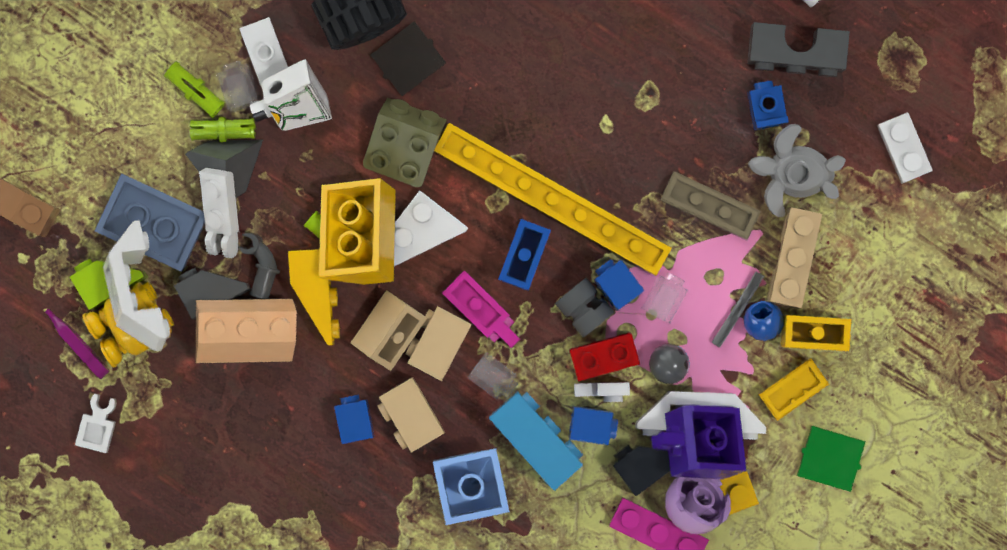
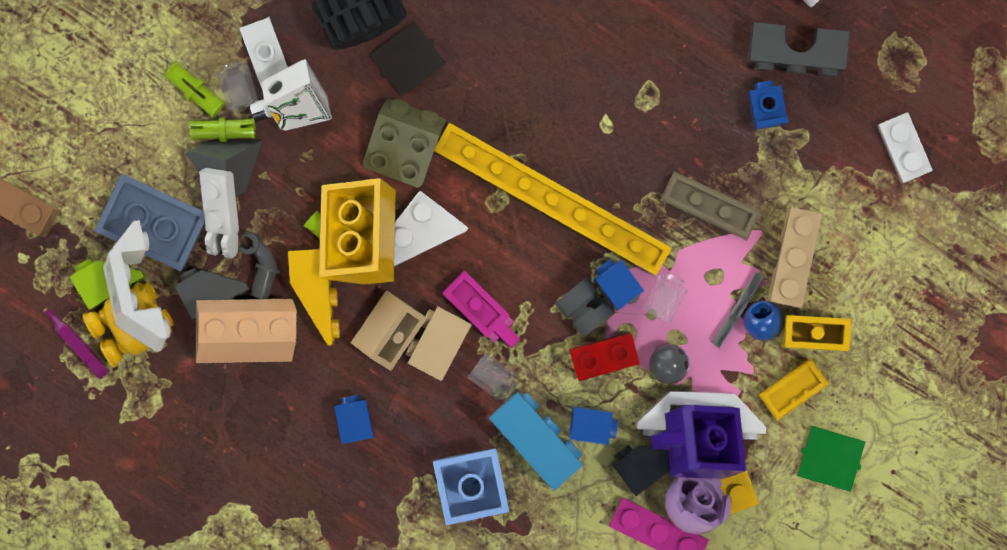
(95, 429): white plate -> none
(411, 415): tan brick -> none
(524, 255): blue brick -> none
(610, 390): white plate -> none
(795, 171): light grey animal -> none

